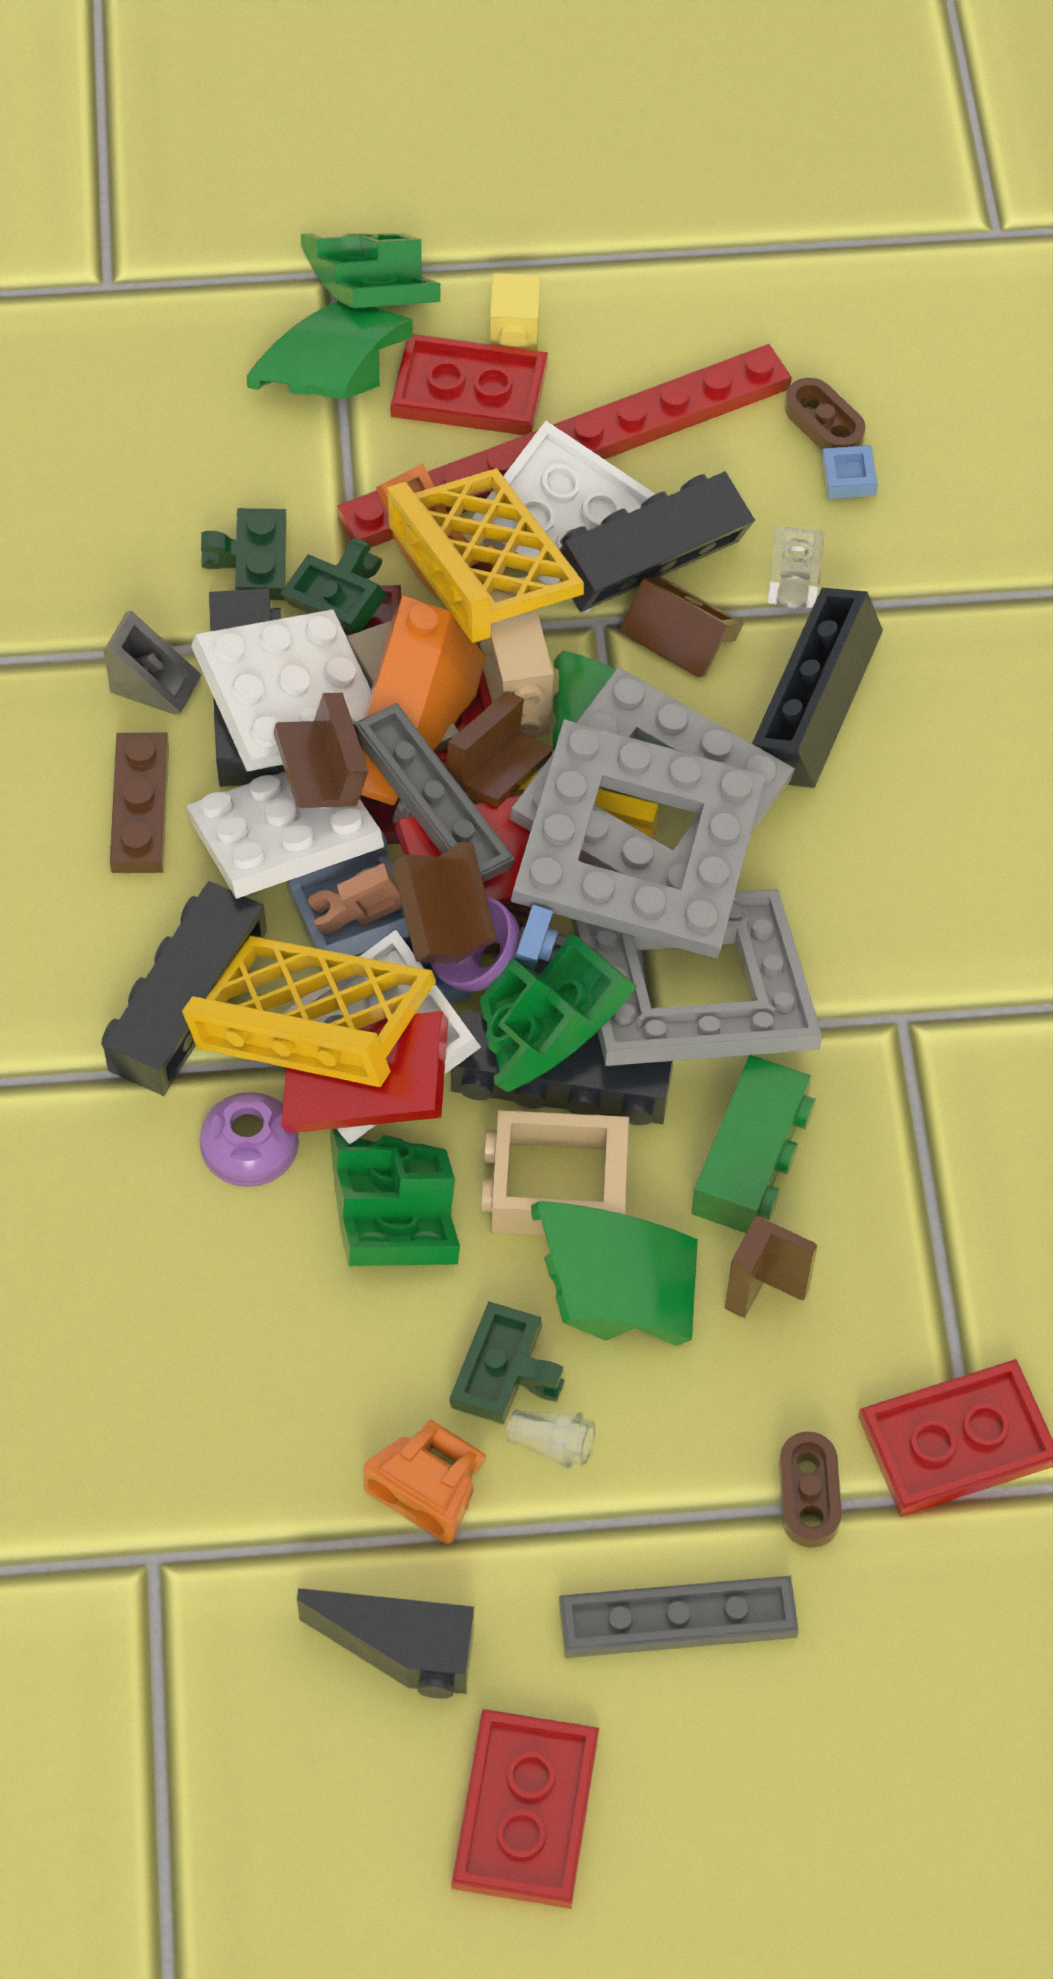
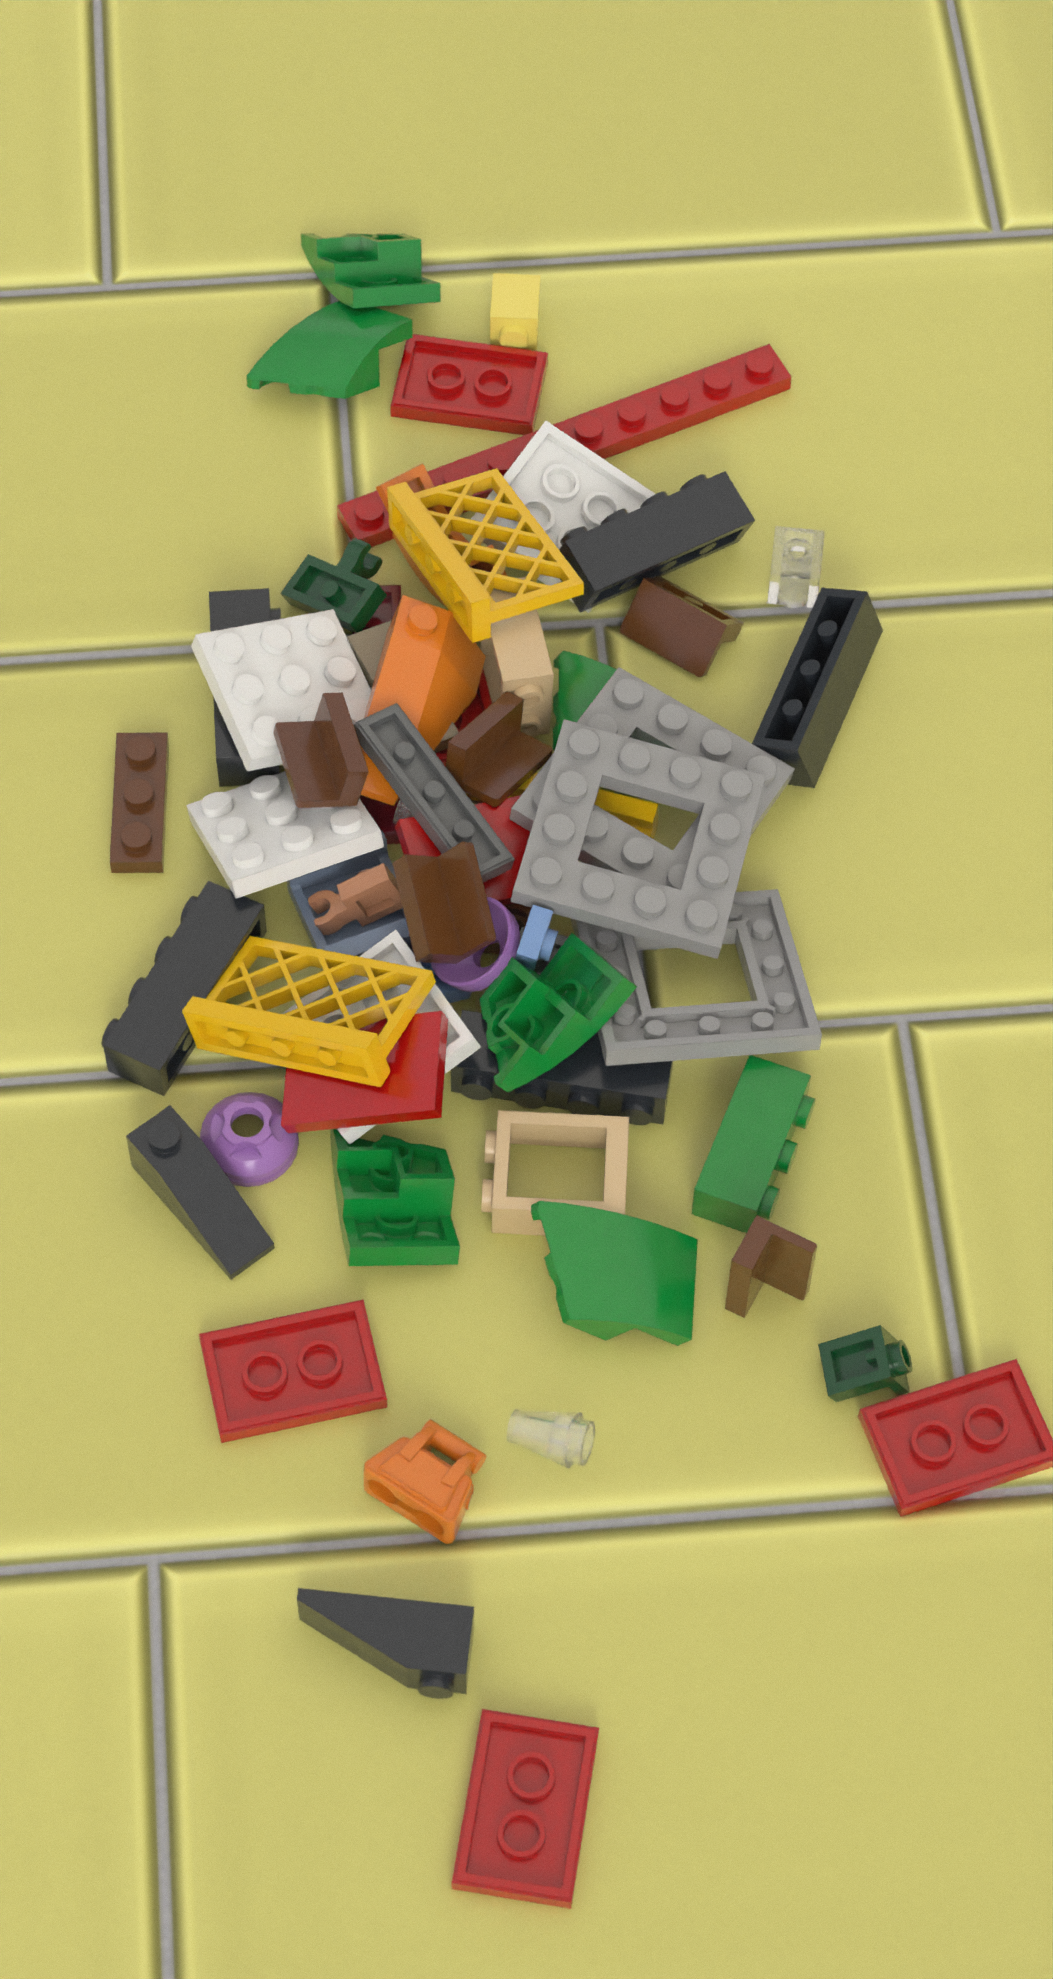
(147, 667): flat silver slope -> none
(197, 1191): none -> black slope
(255, 552): dark green plate -> none
(292, 1371): none -> red tile
(501, 1362): dark green plate -> none
(678, 1616): dark grey tile -> none
(810, 1492): reddish brown plate -> none
(831, 421): reddish brown plate -> none
(849, 472): medium blue plate -> none
(865, 1364): none -> dark green bracket

